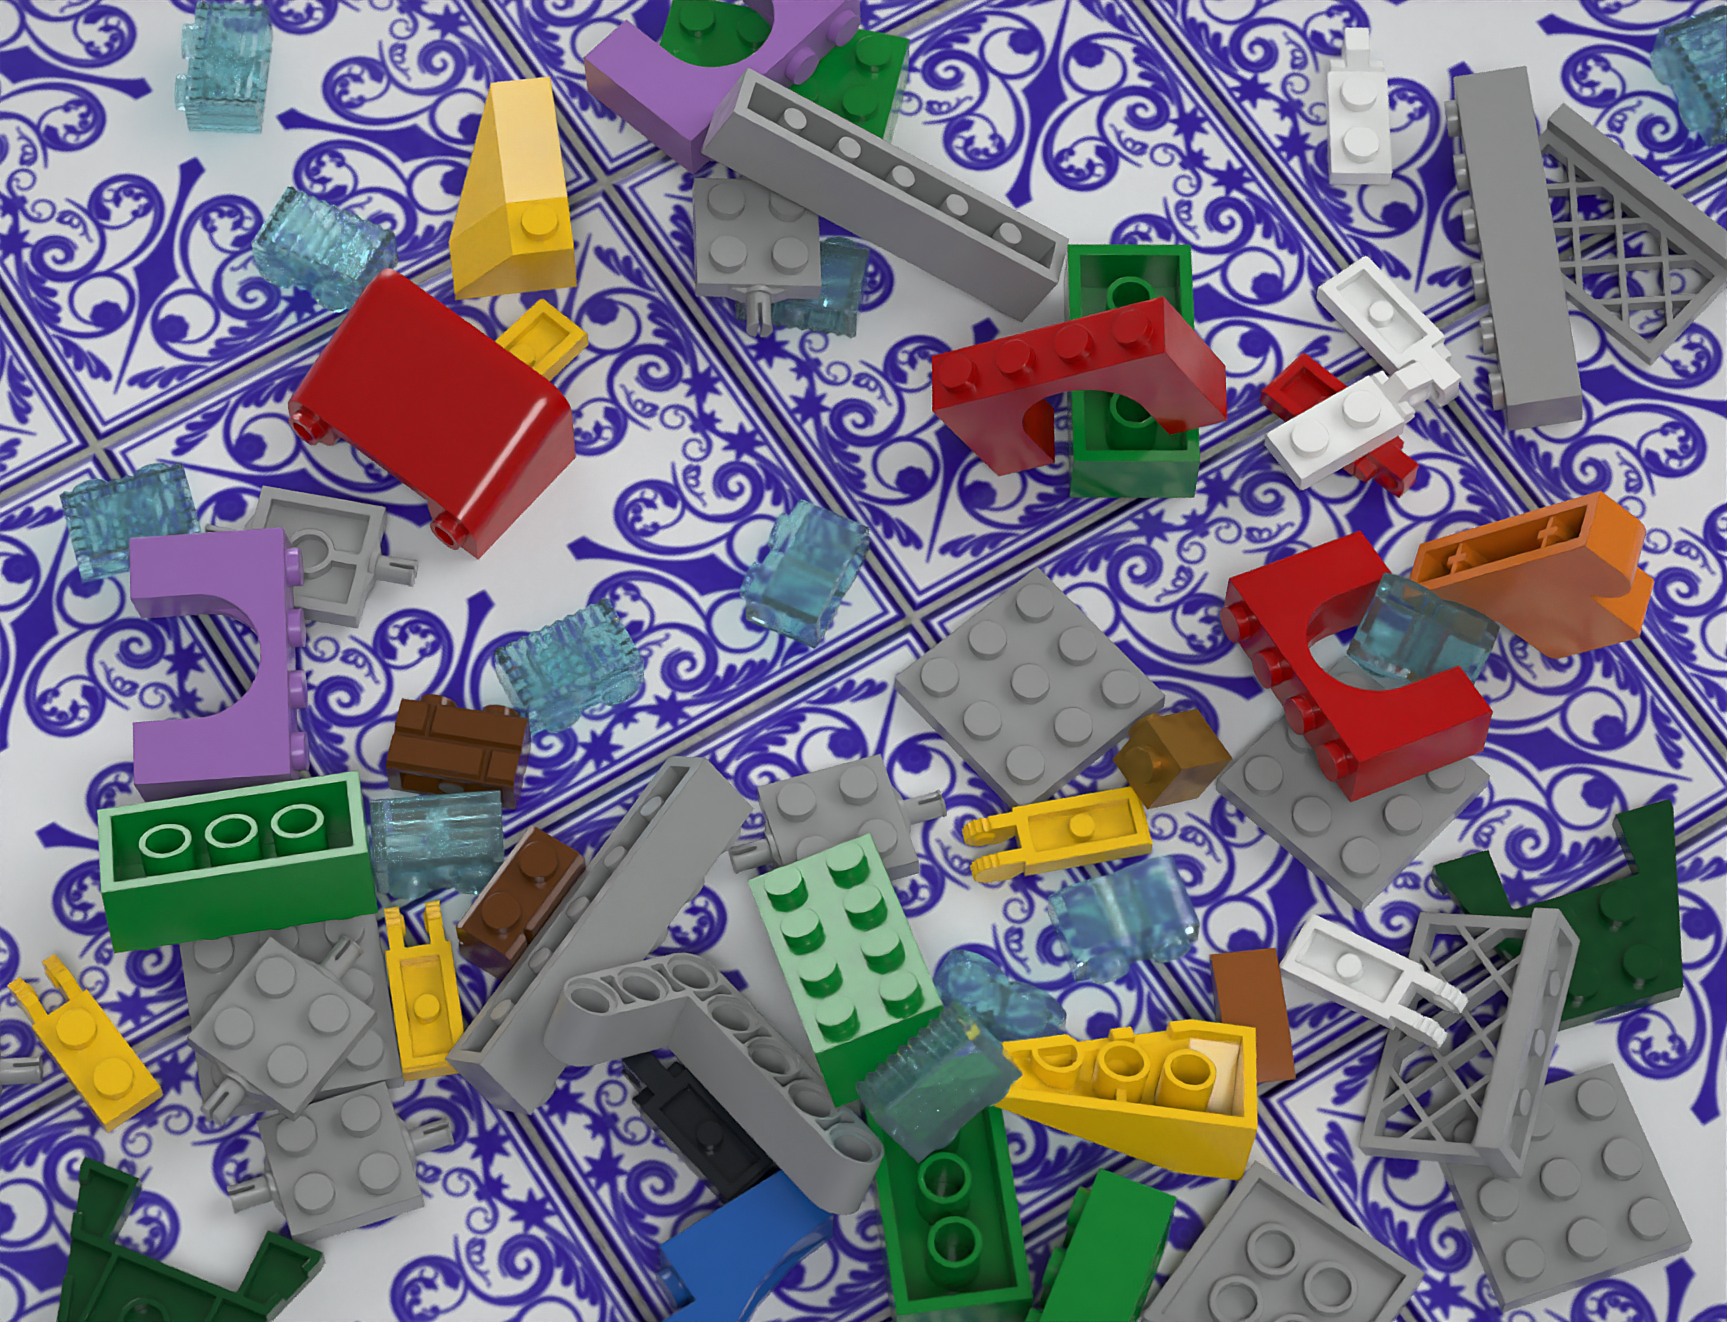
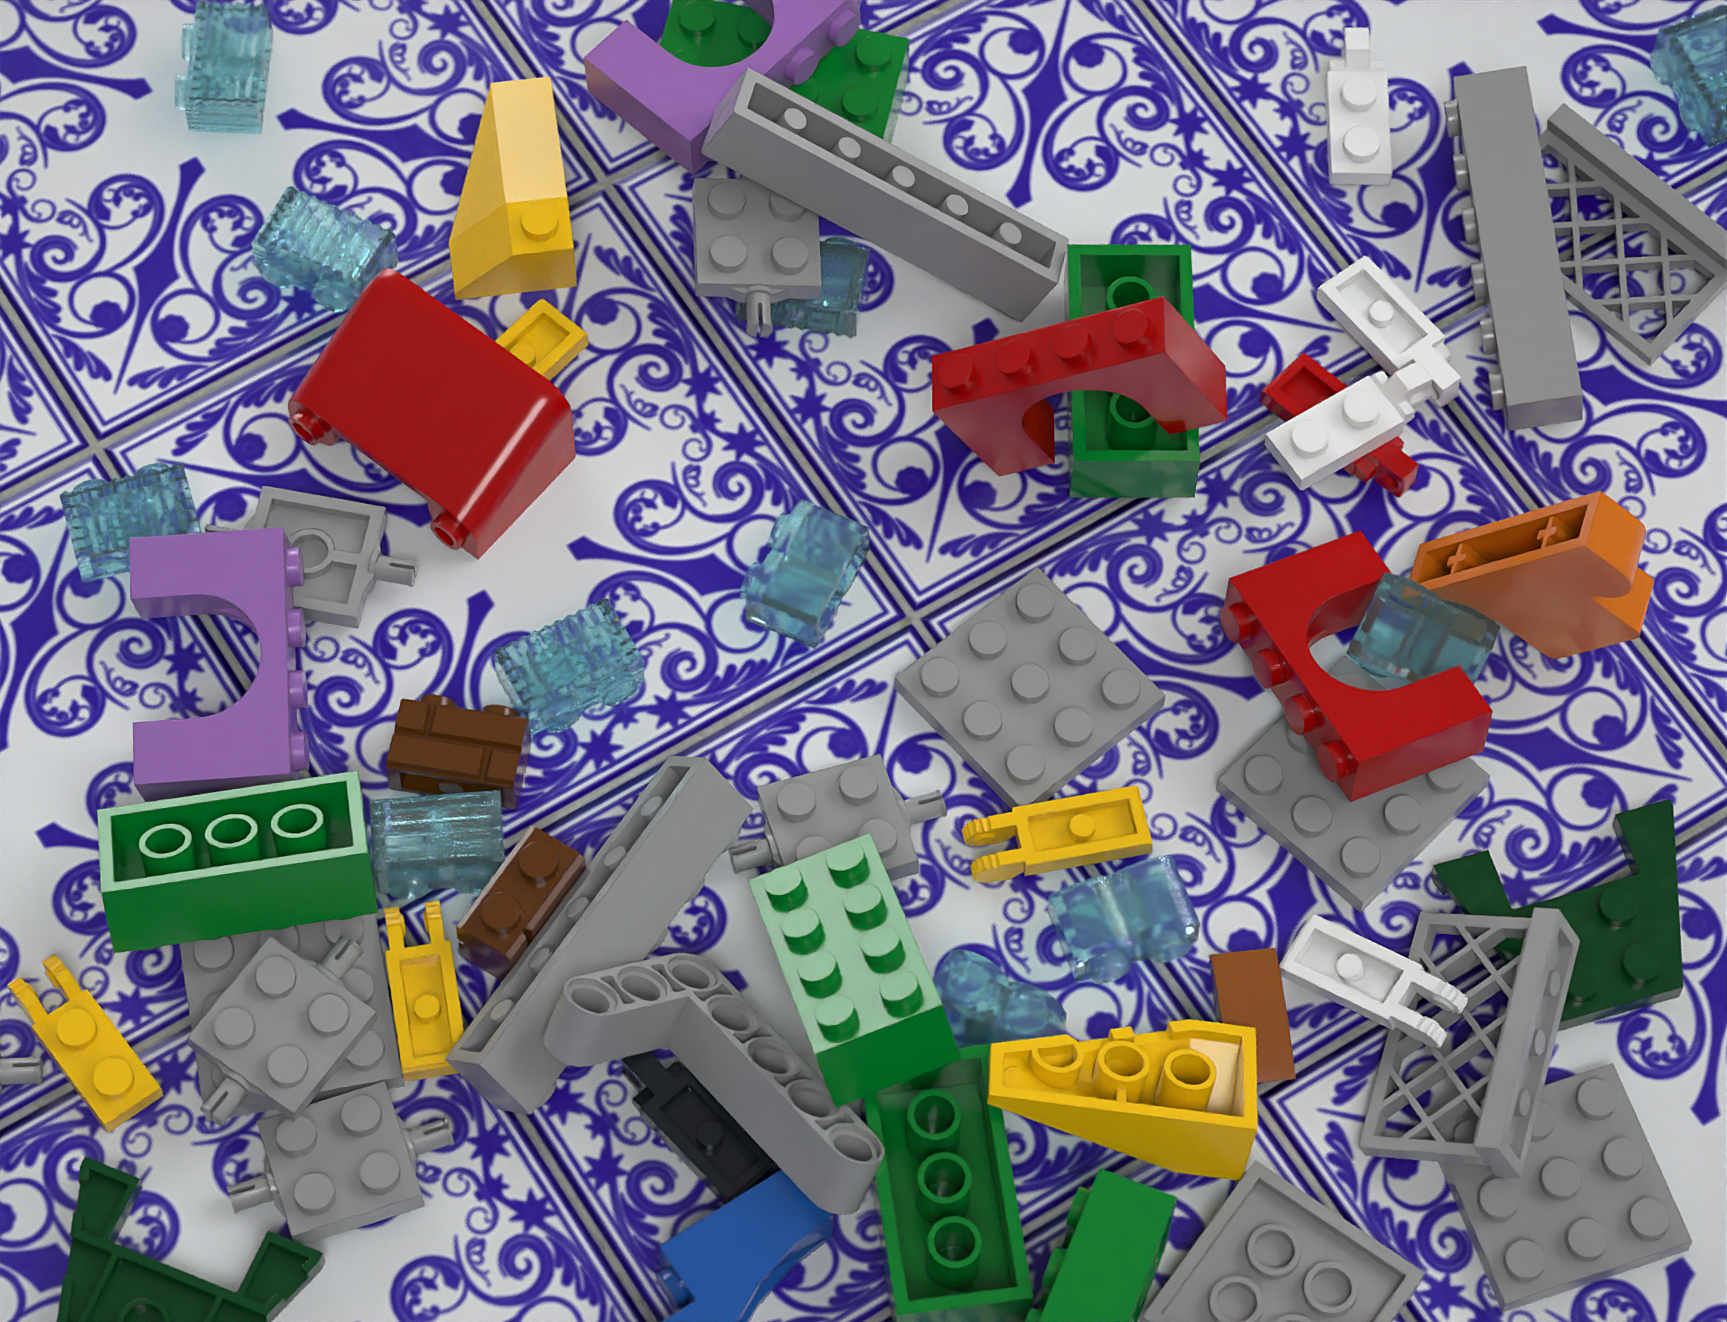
(938, 1081): clear light blue brick -> none
(1171, 758): pearl gold brick -> none

